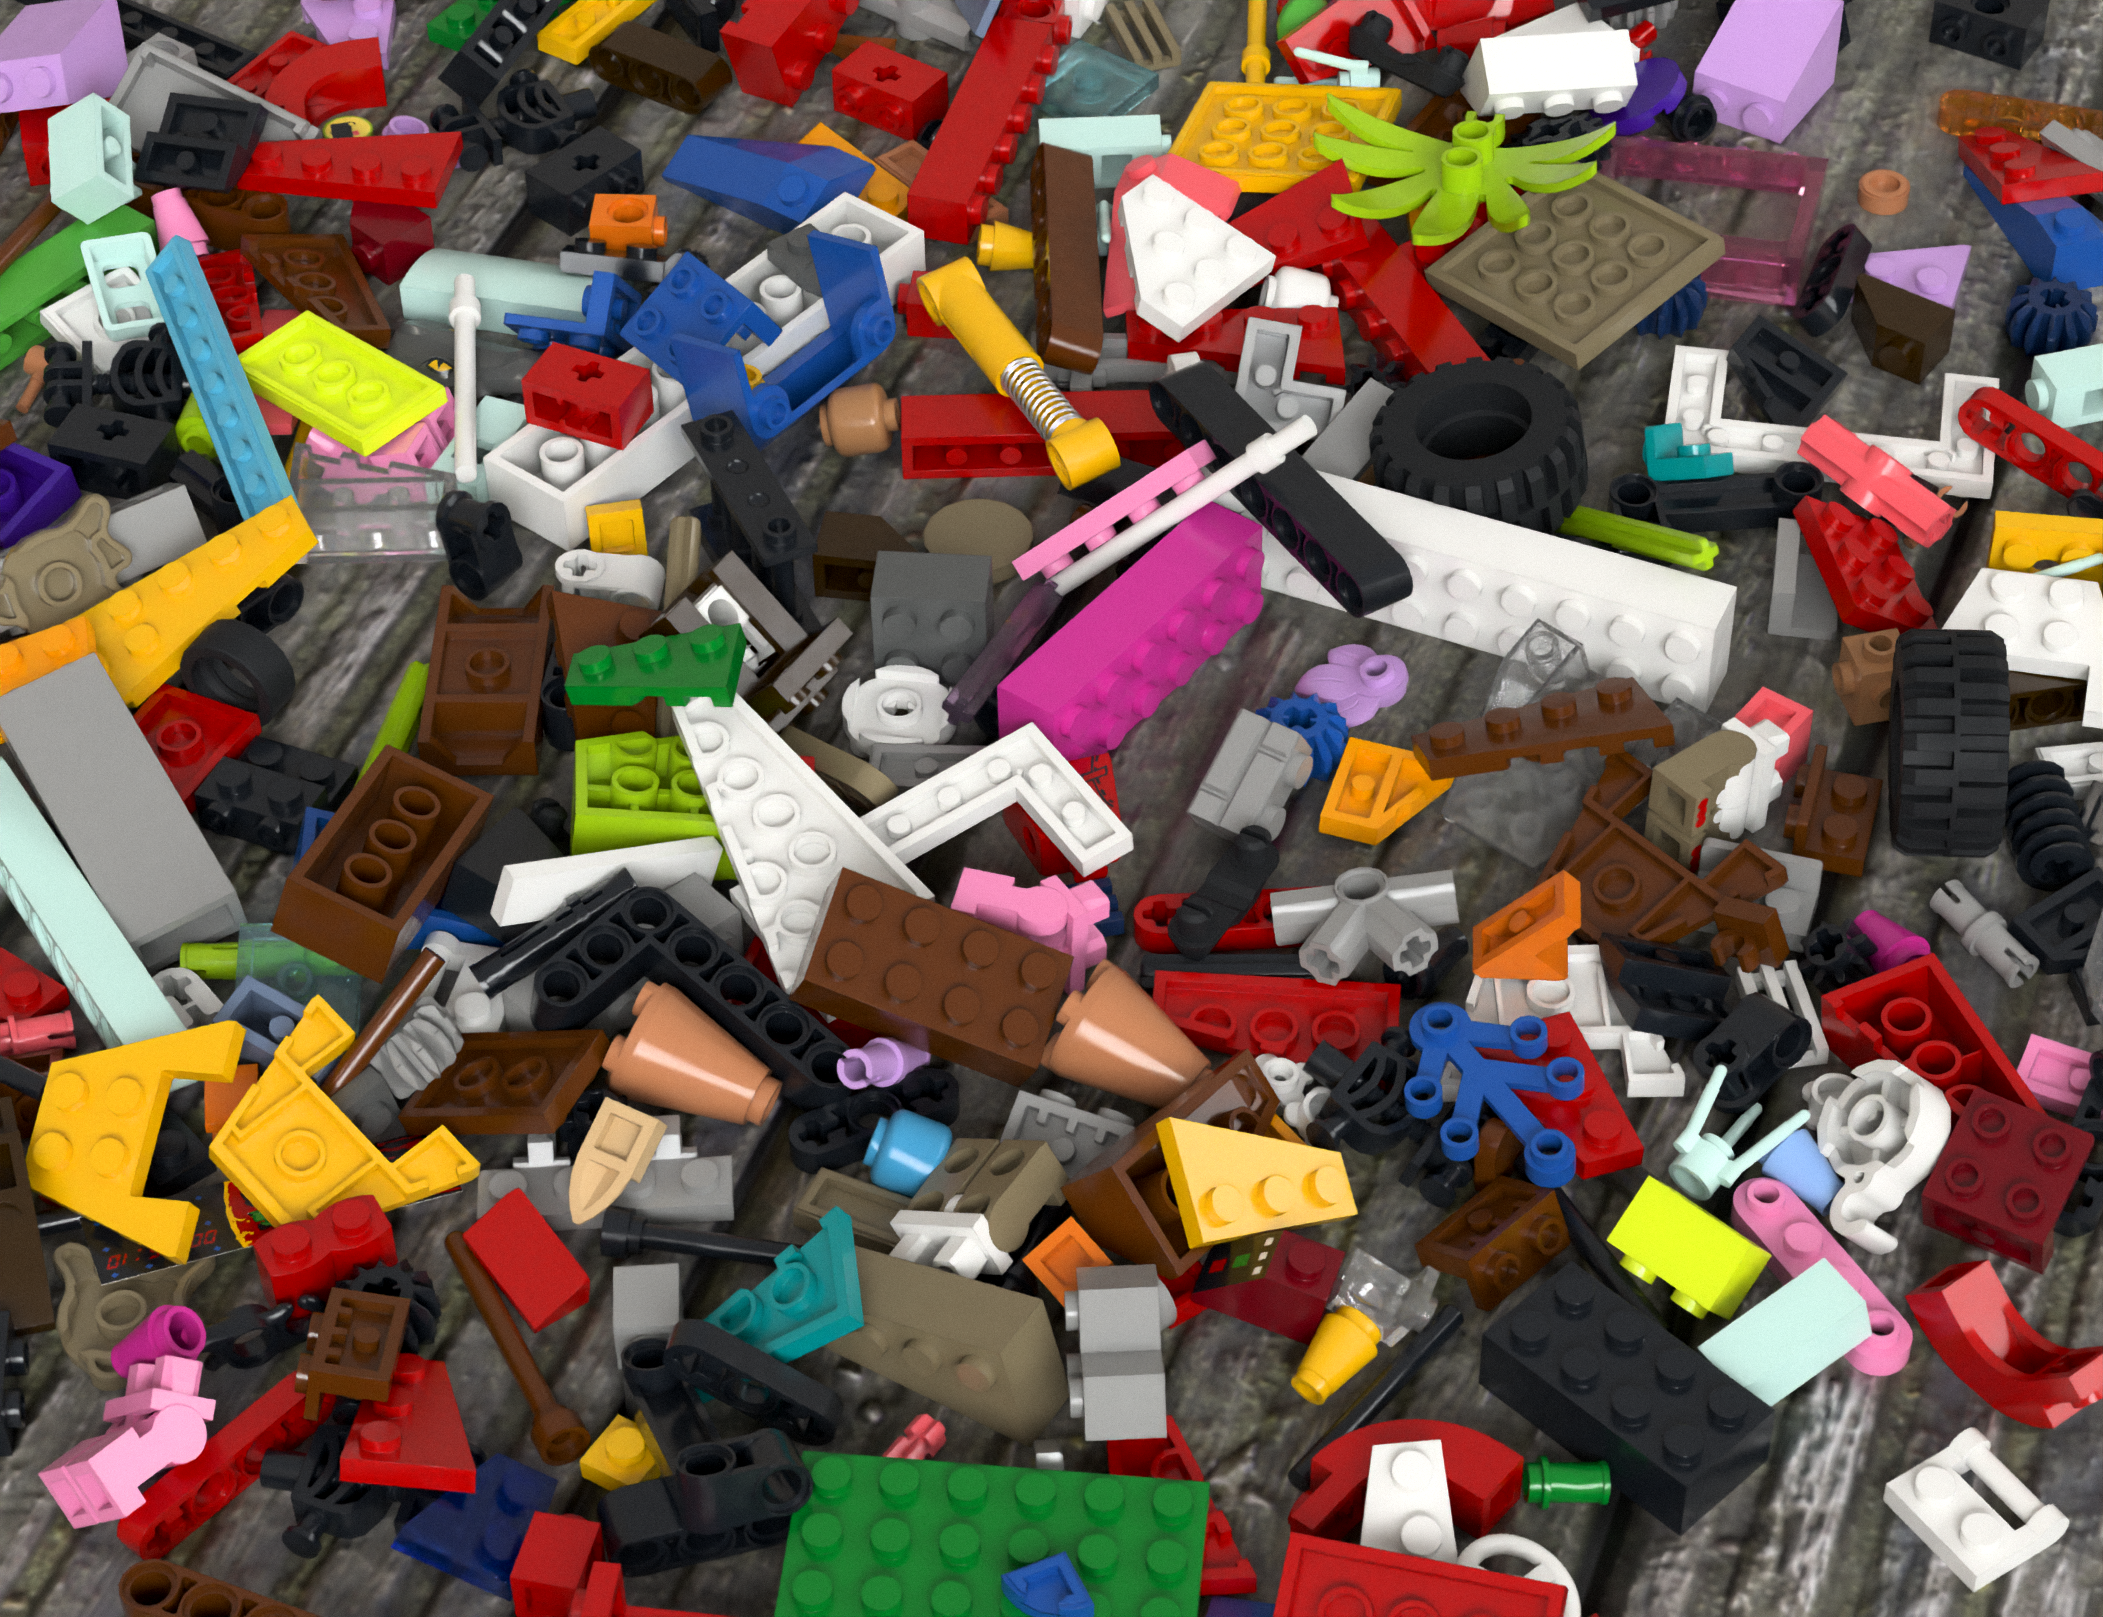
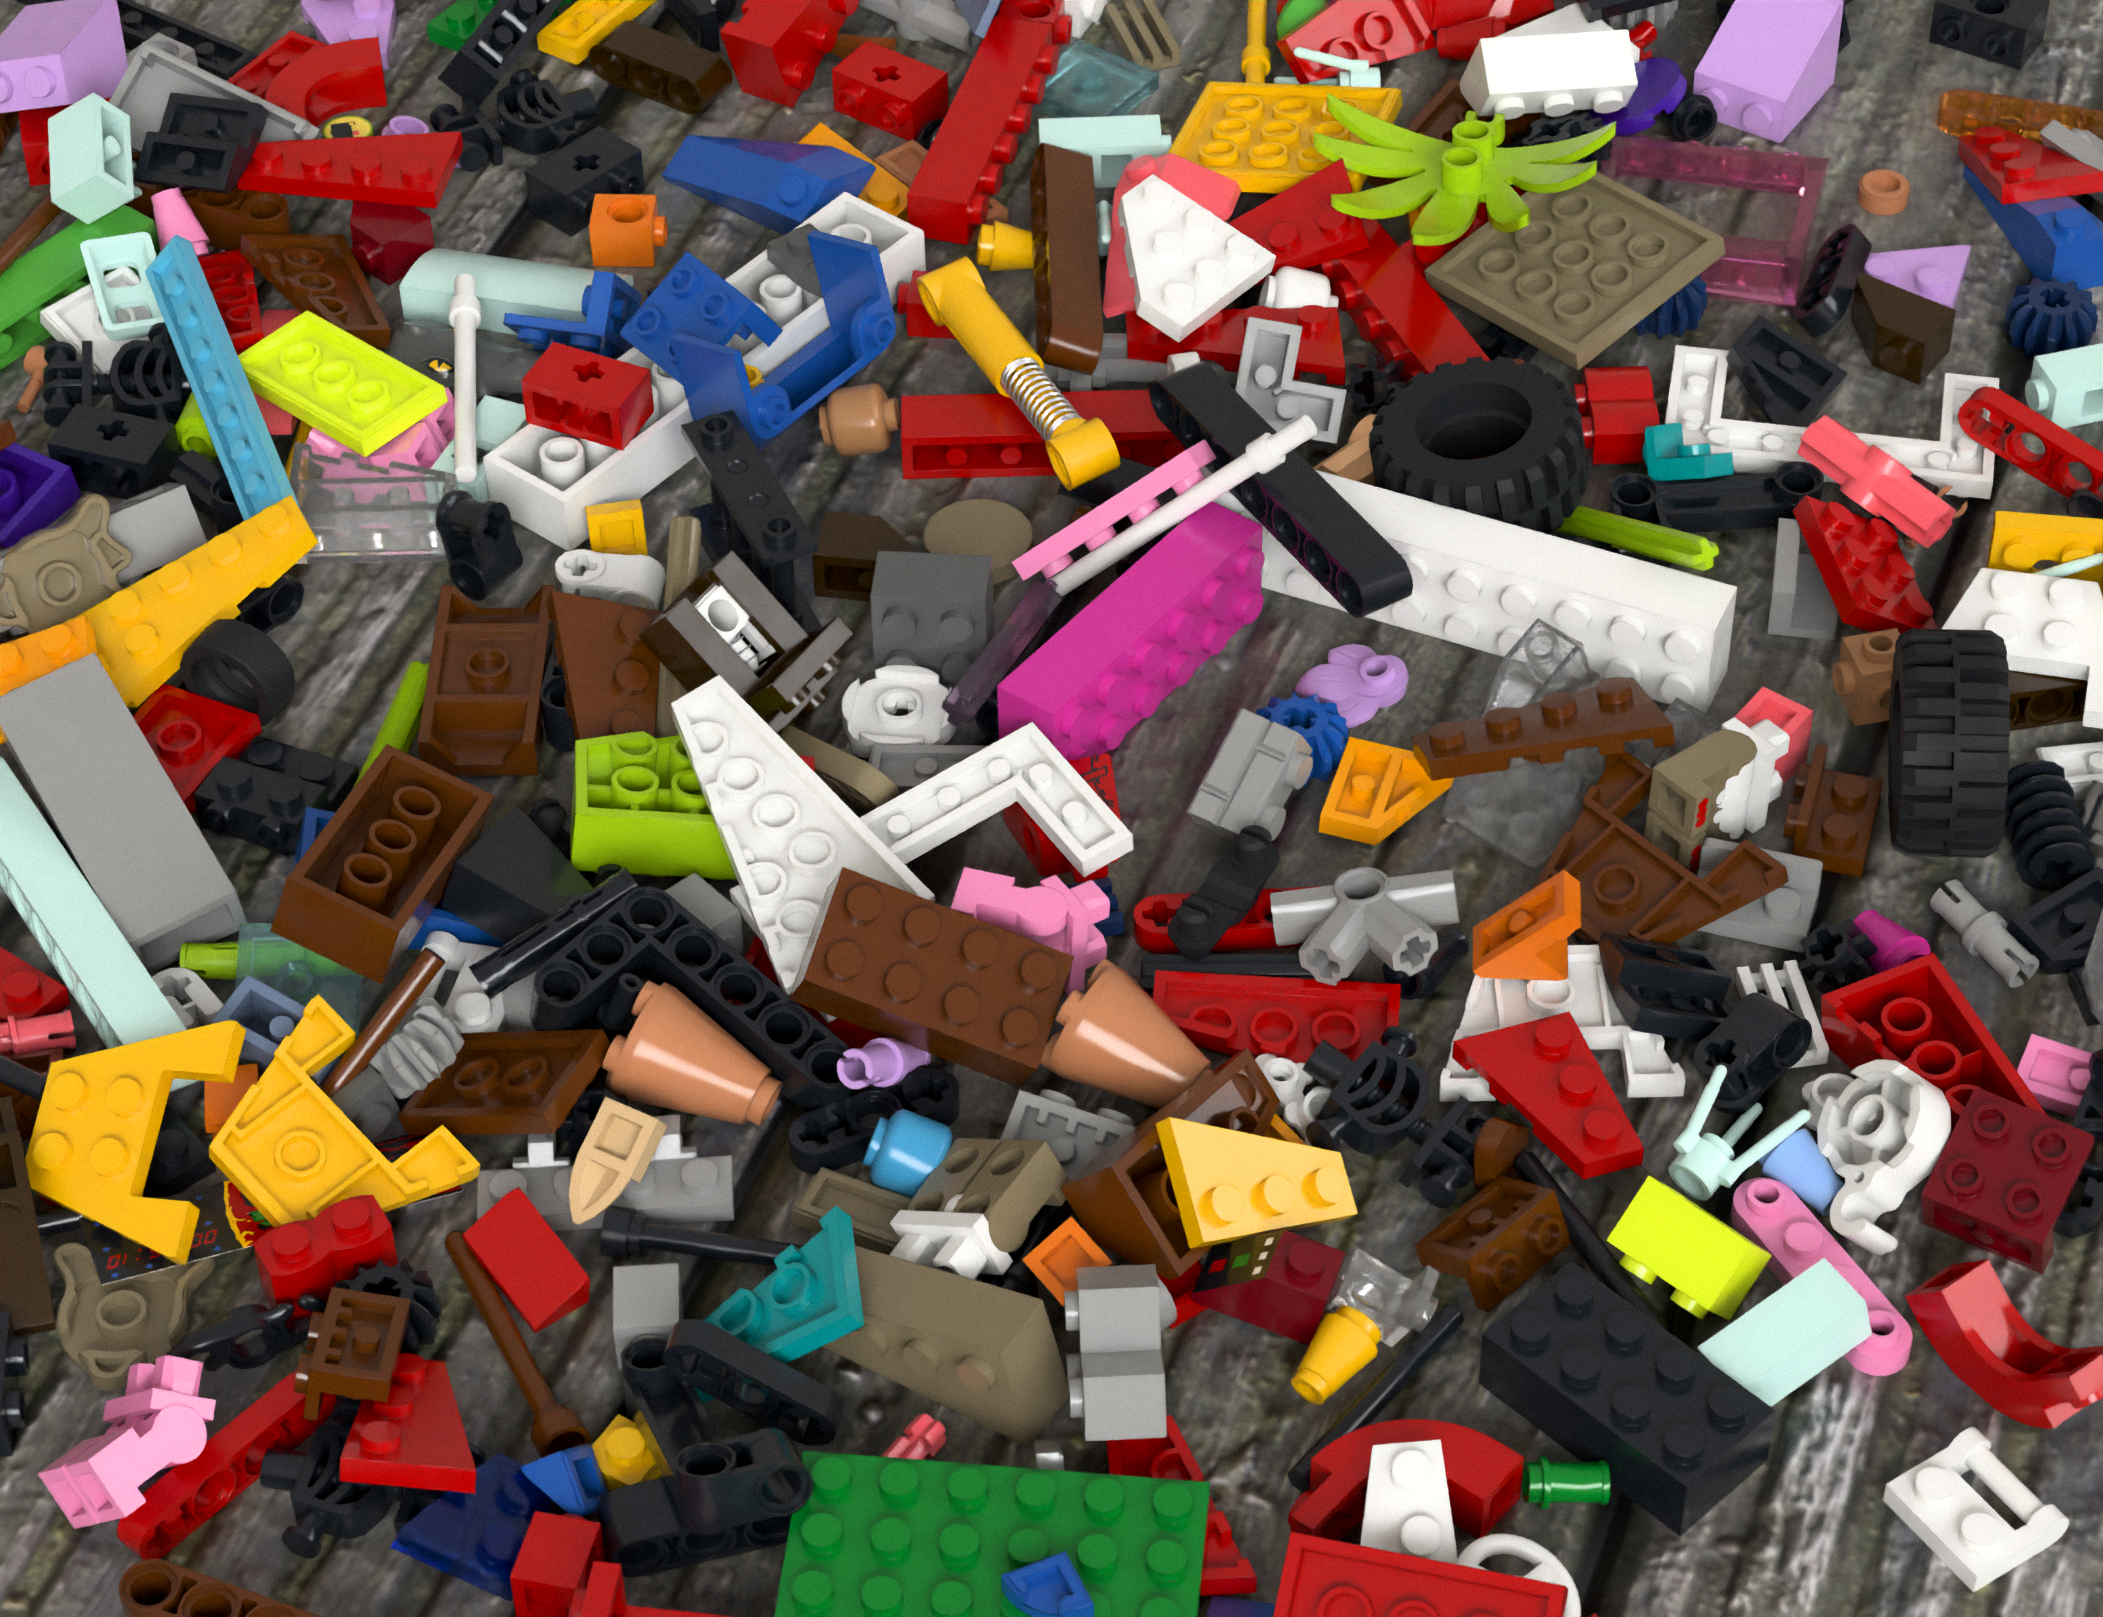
(165, 1331): dark pink cone -> none
(540, 887): white tile -> none
(570, 1479): none -> blue slope
(616, 1014): none -> black bar
(636, 263): hinge -> none
(669, 667): green wing -> none
(1345, 442): light grey tile -> none
(1437, 77): black piece -> none
(1492, 1082): blue plant -> none
(1615, 412): none -> red brick
(1748, 933): reddish brown tile -> none

